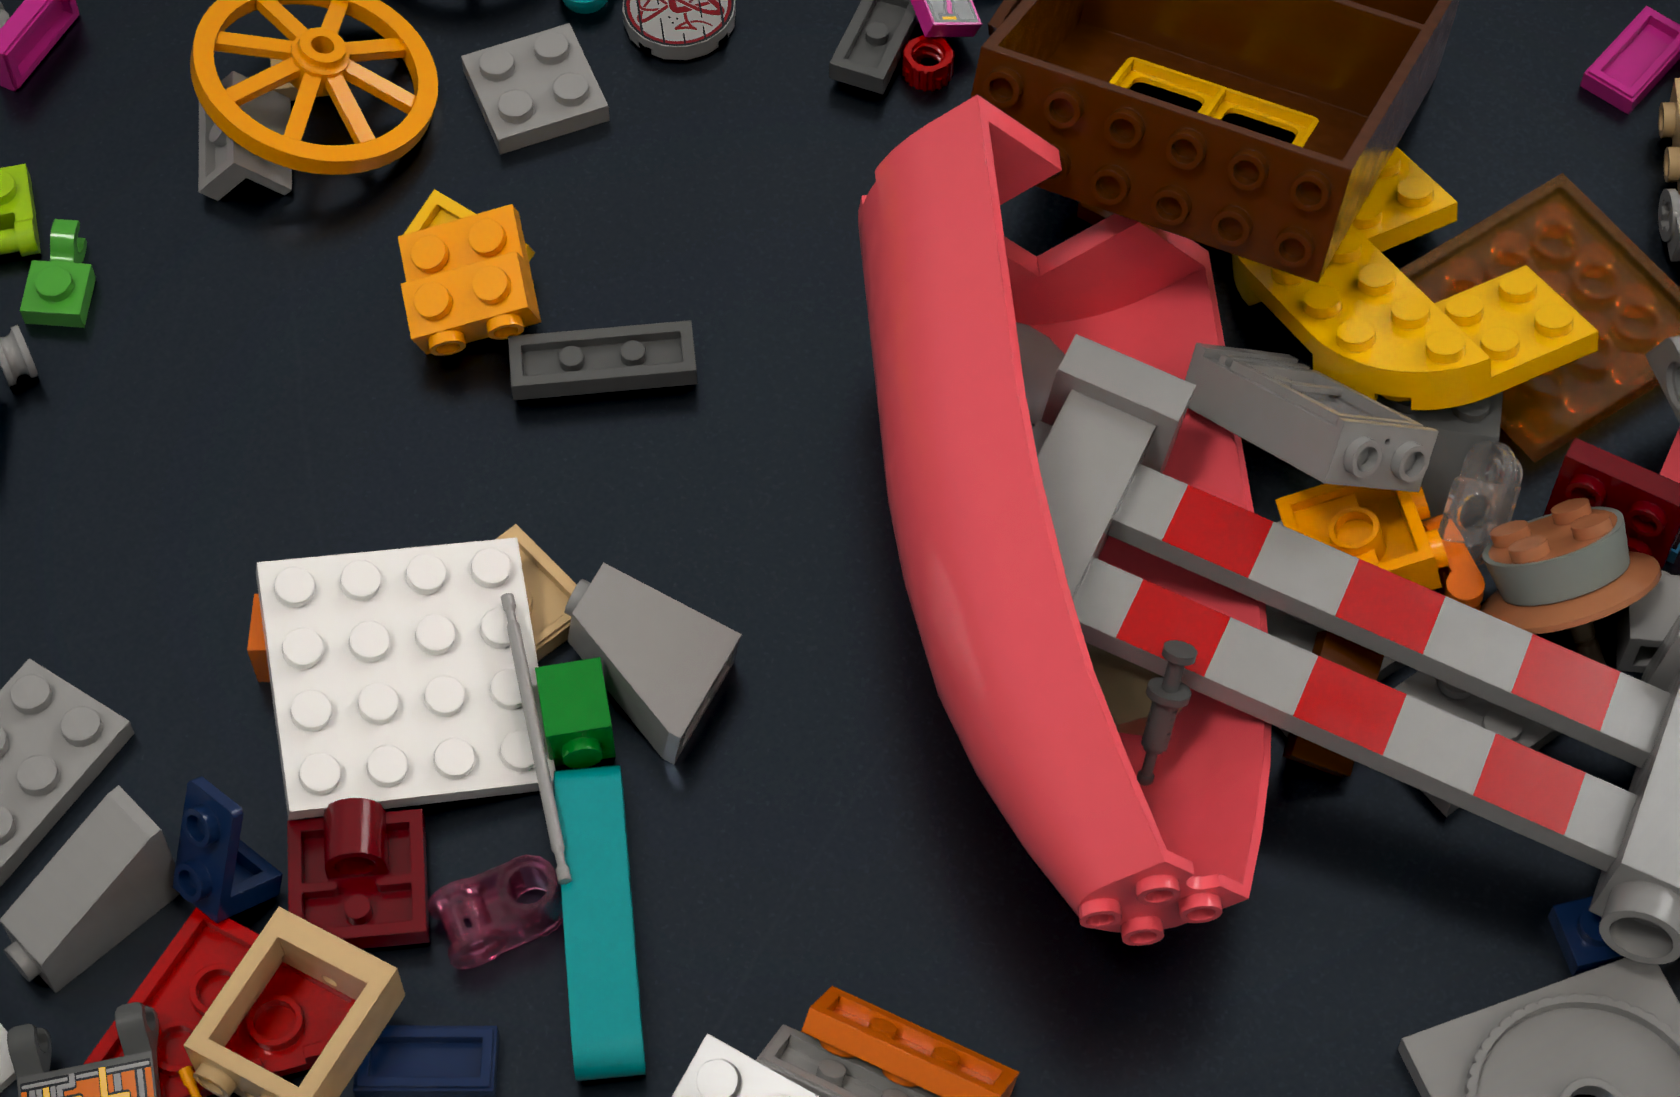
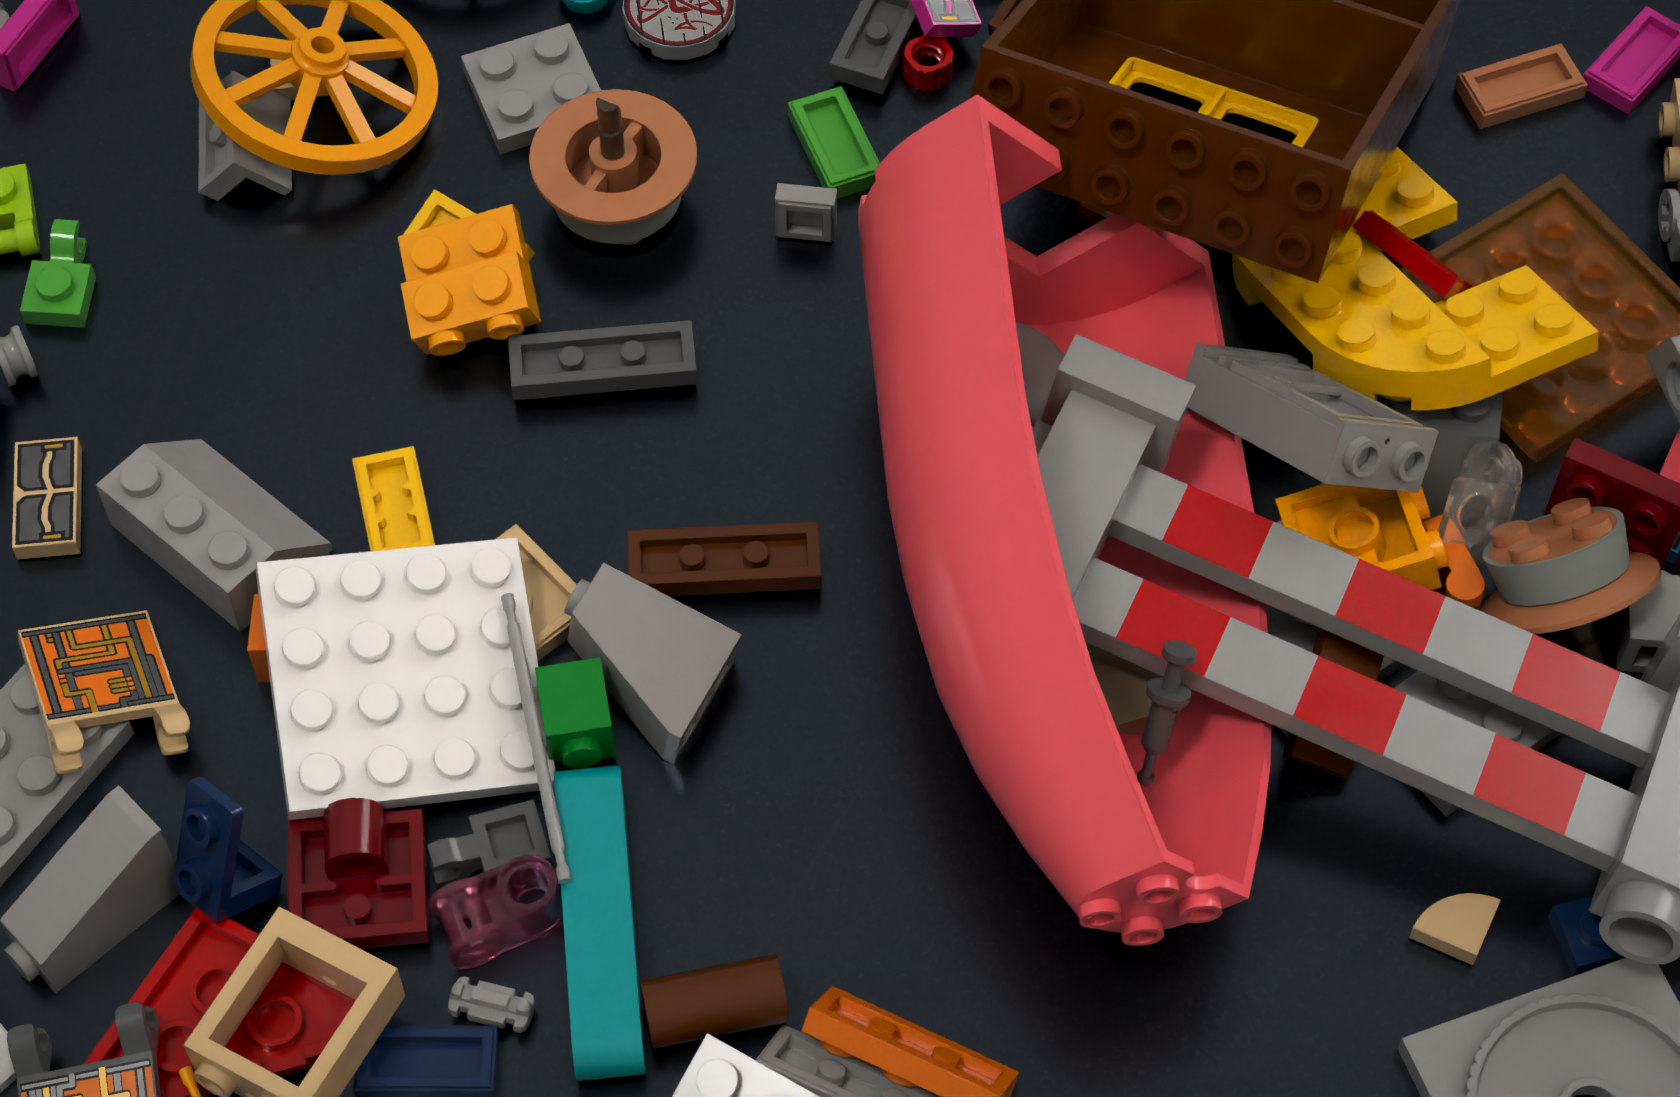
(47, 498): none -> tile
(100, 676): none -> flag
(204, 522): none -> light grey slope
(393, 500): none -> yellow plate
(491, 1004): none -> light grey piece
(493, 840): none -> dark grey plate
(614, 164): none -> nougat piece
(714, 1001): none -> reddish brown pin
(727, 558): none -> reddish brown plate
(806, 212): none -> light grey tile
(834, 141): none -> bright green tile
(1410, 255): none -> red tile
(1456, 924): none -> tan tile
(1520, 86): none -> nougat tile

